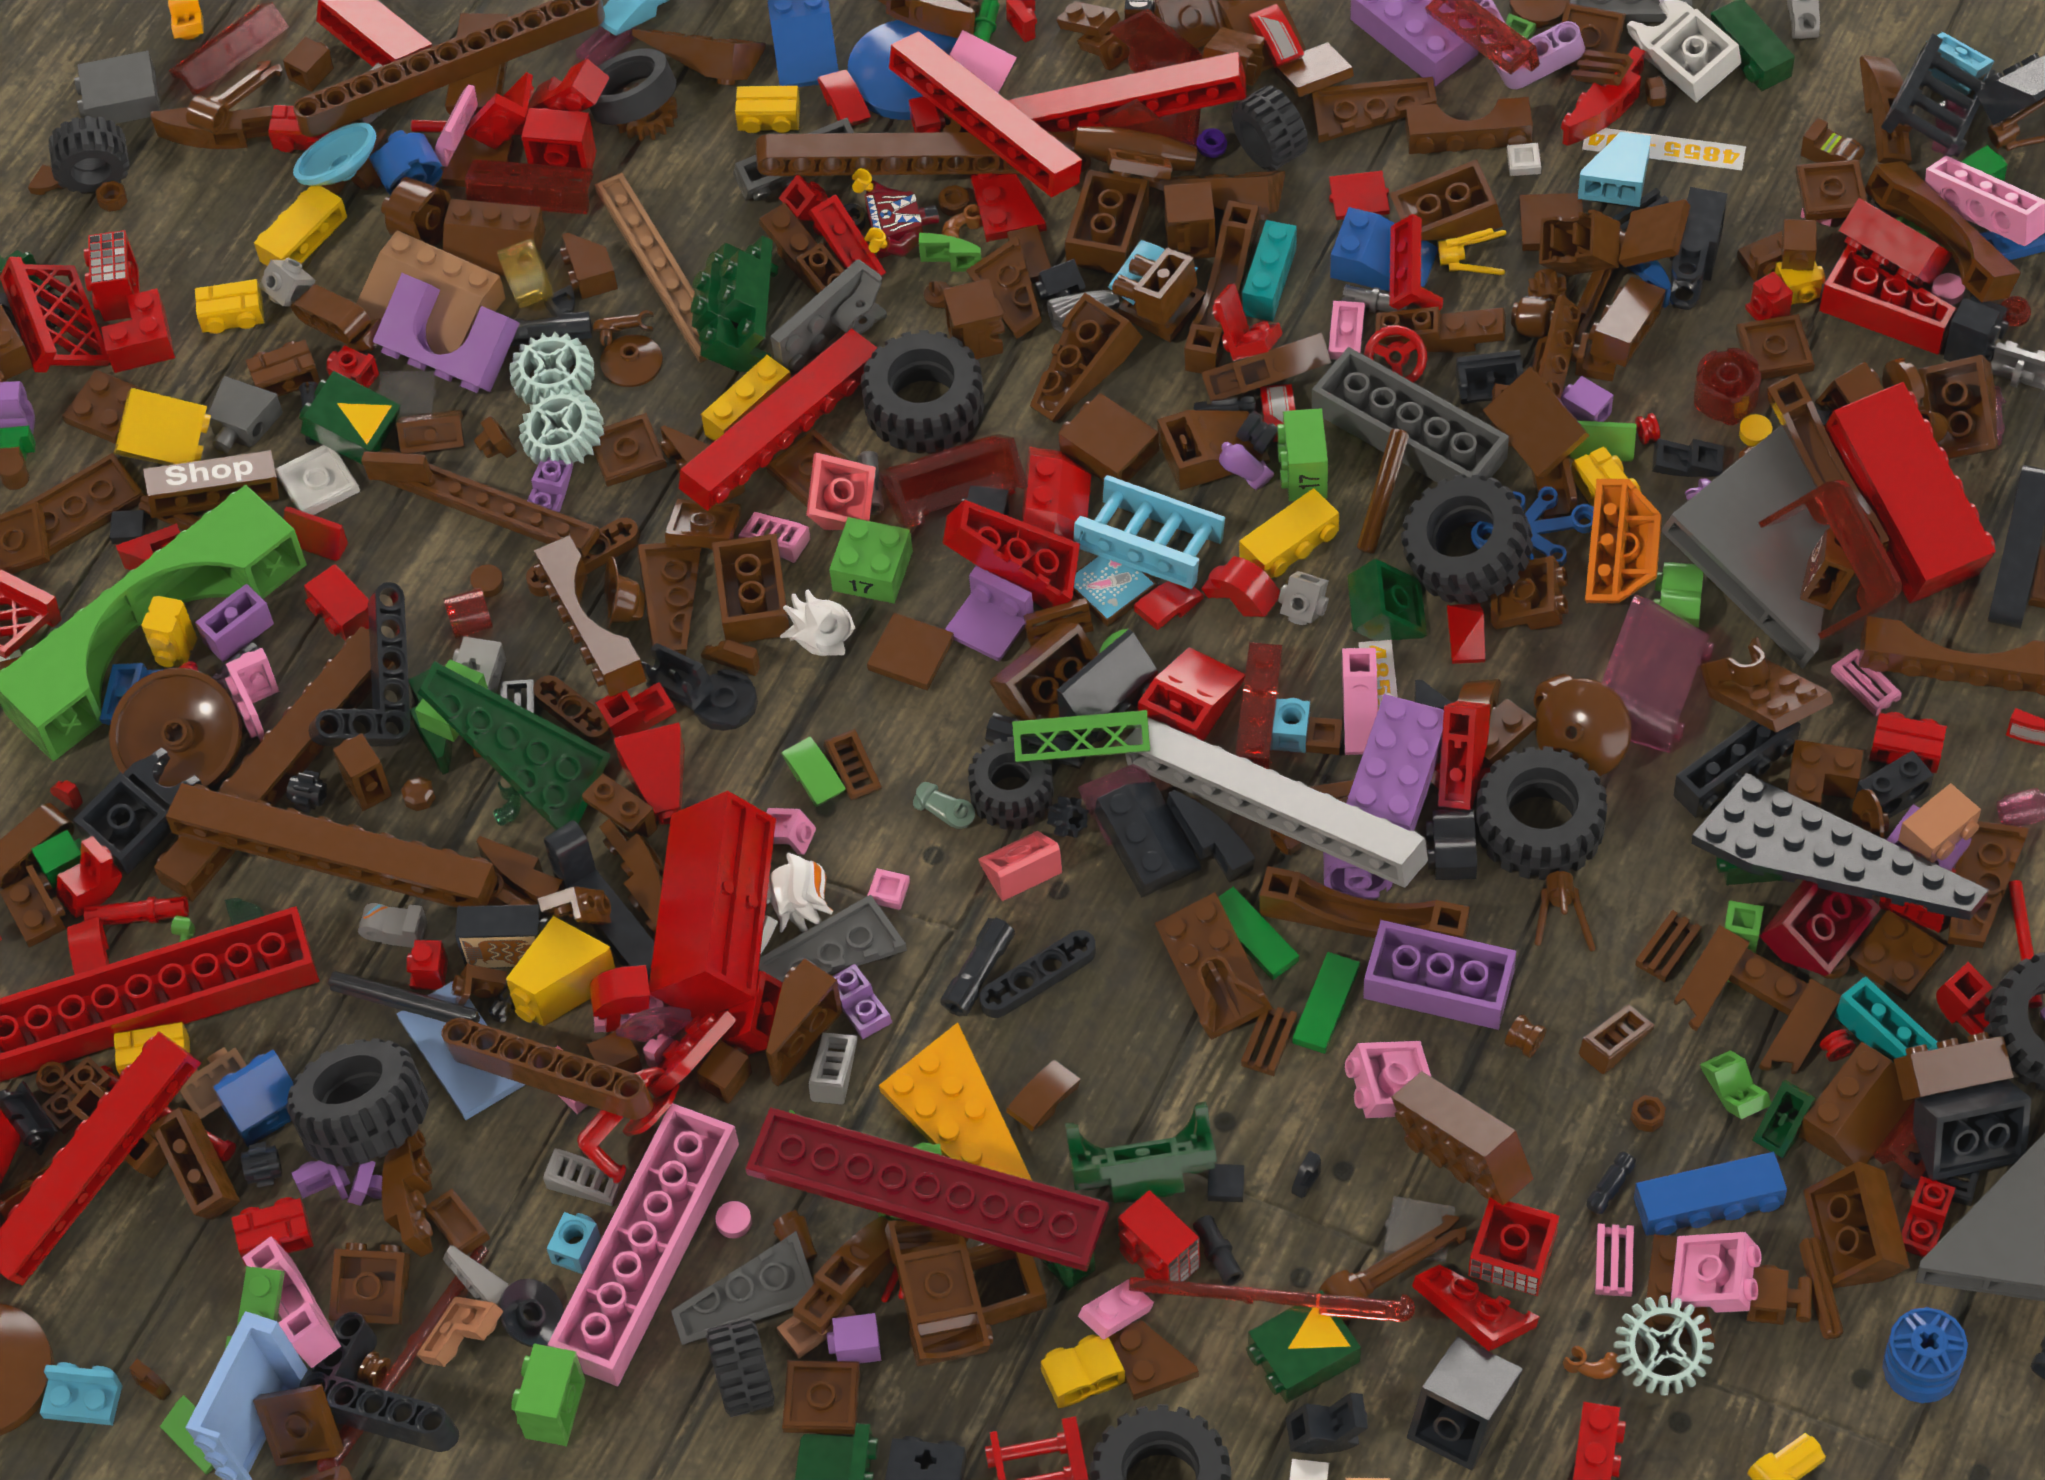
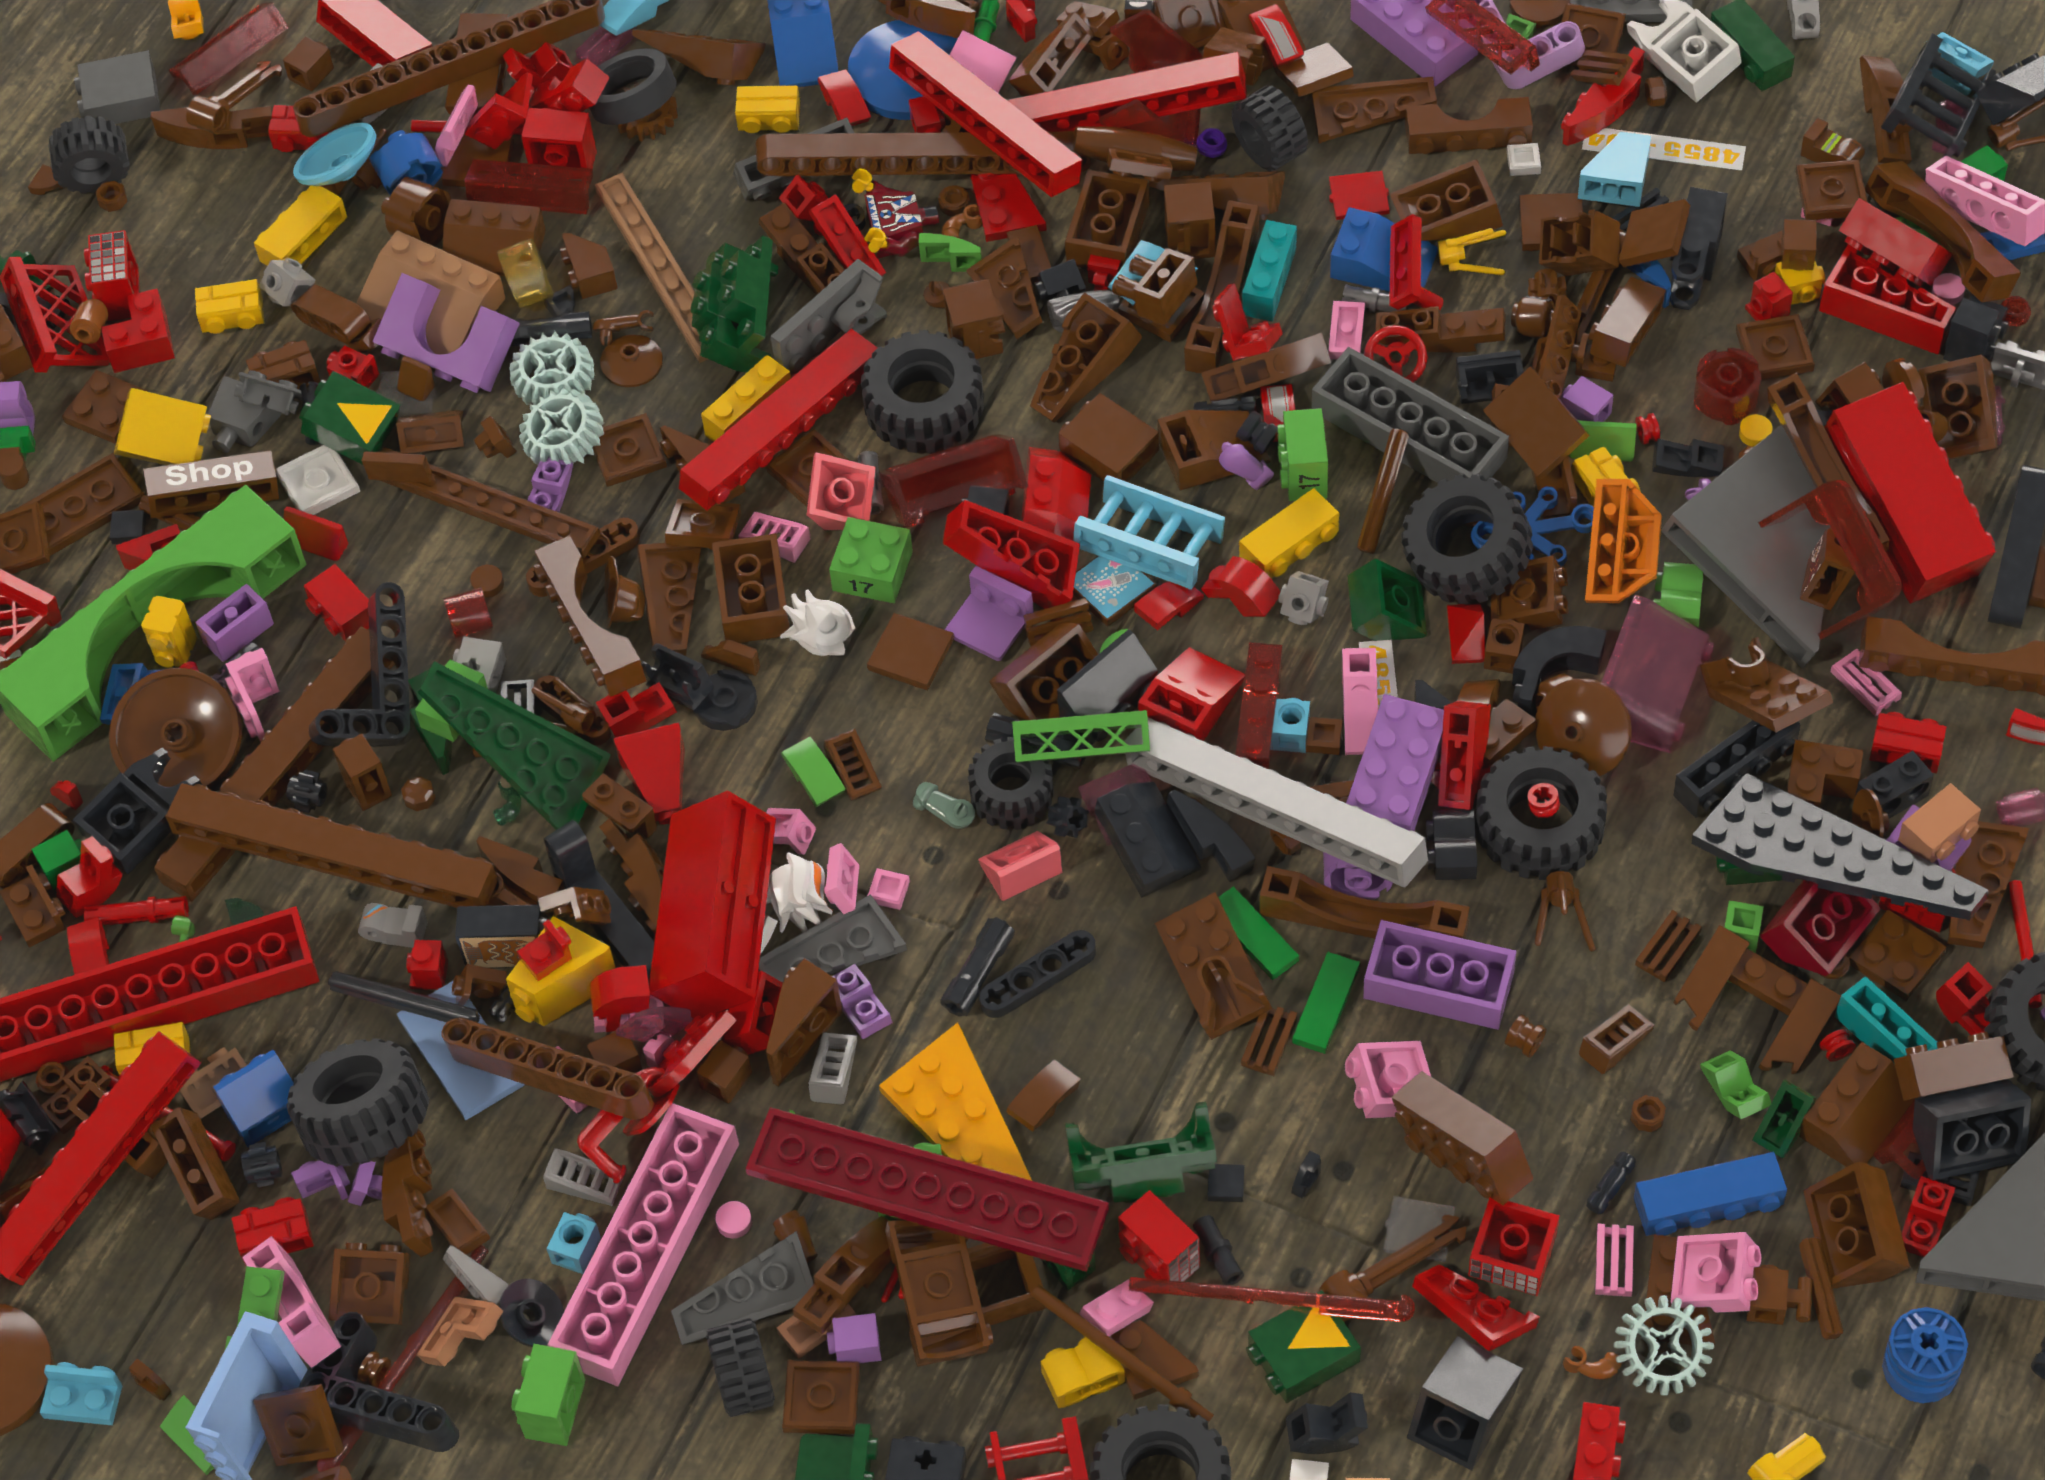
(88, 321): none -> dark orange brick
(280, 394): none -> dark grey hinge
(415, 379): none -> reddish brown slope
(543, 64): none -> red brick
(546, 951): none -> red bracket
(577, 716): none -> reddish brown plant
(842, 879): none -> bright pink plate
(1052, 57): none -> reddish brown slope
(1102, 271): none -> red tile
(1178, 1396): none -> reddish brown bar
(1500, 656): none -> reddish brown brick
(1540, 791): none -> red bush
(1555, 651): none -> black arch

